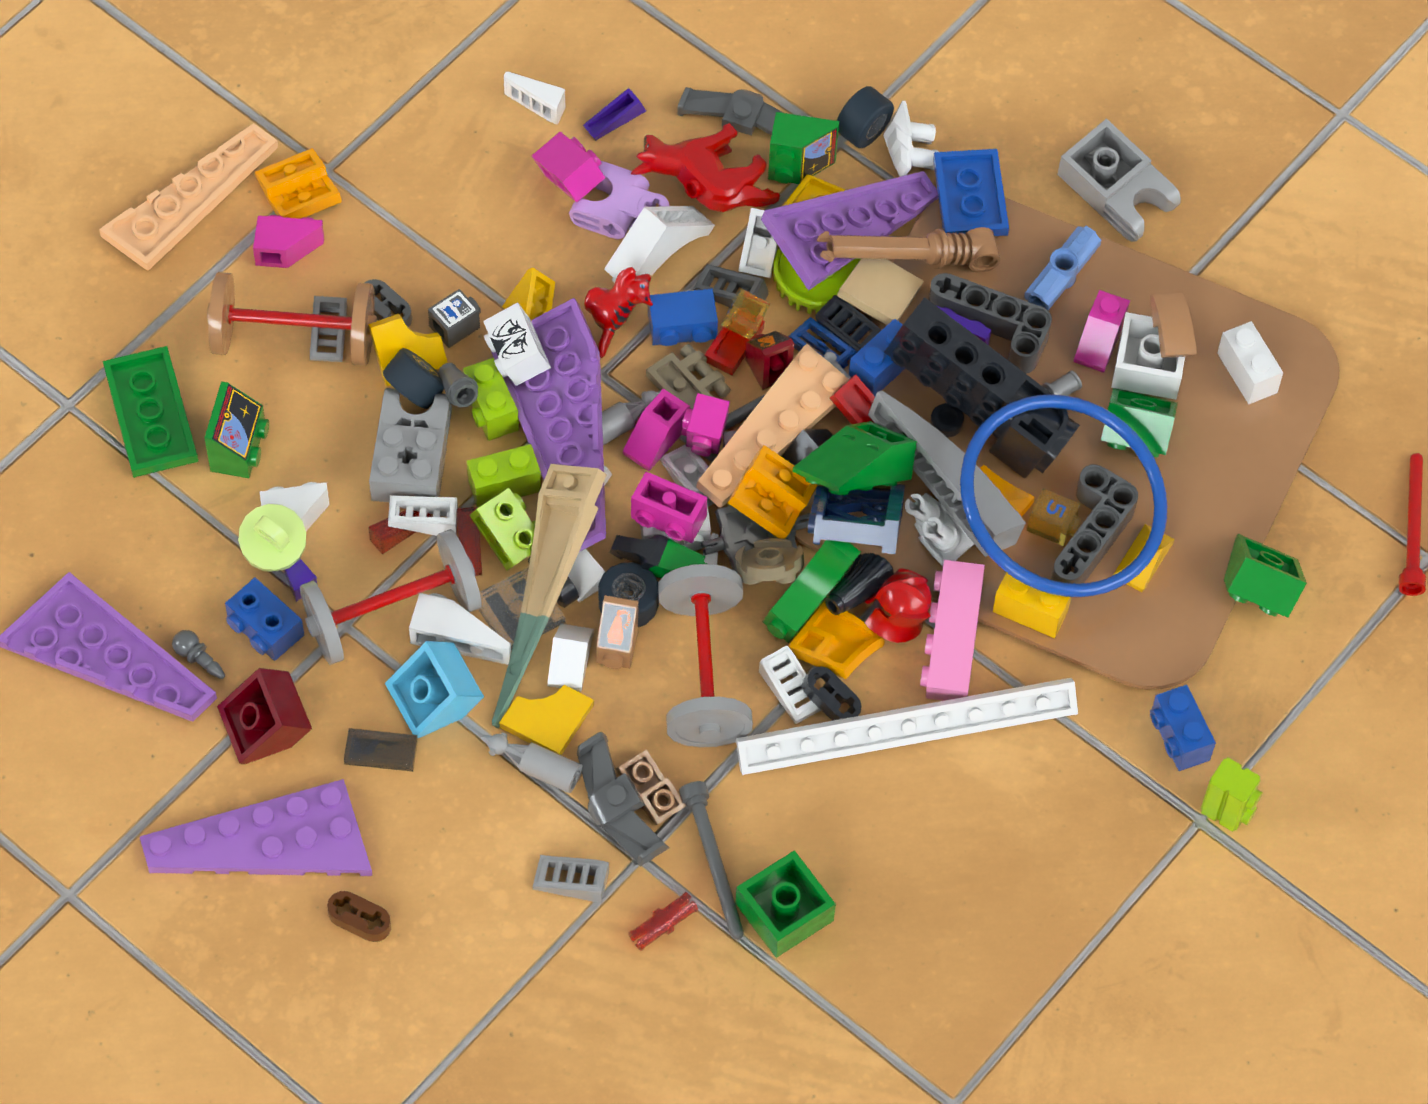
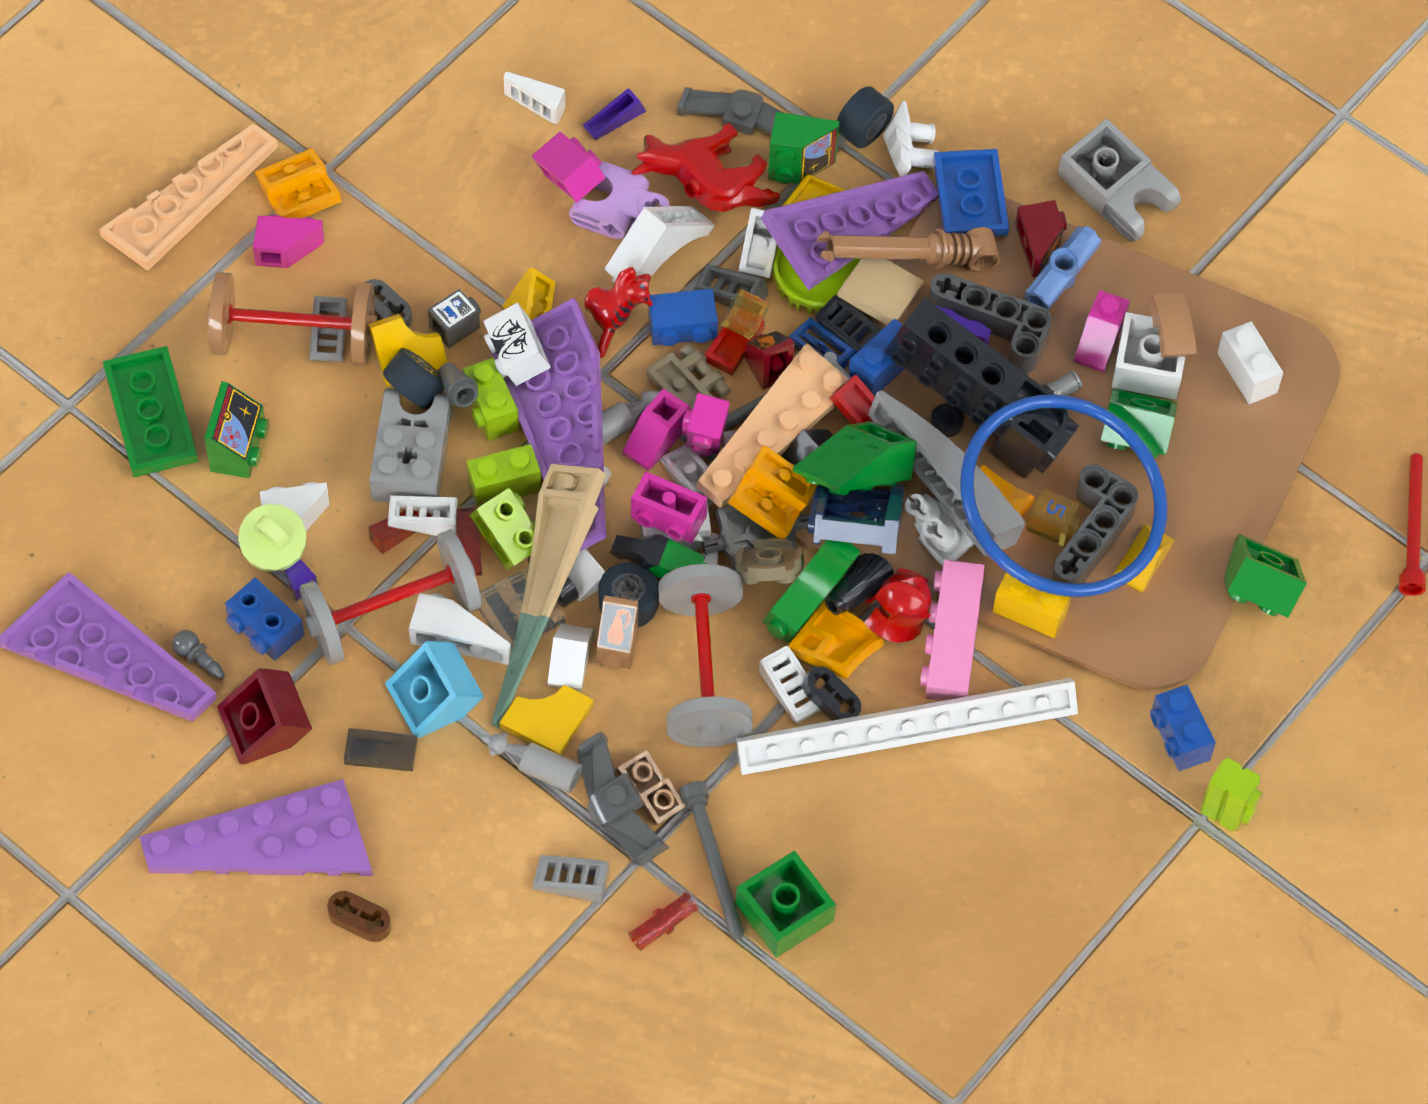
(1040, 232): none -> dark red slope

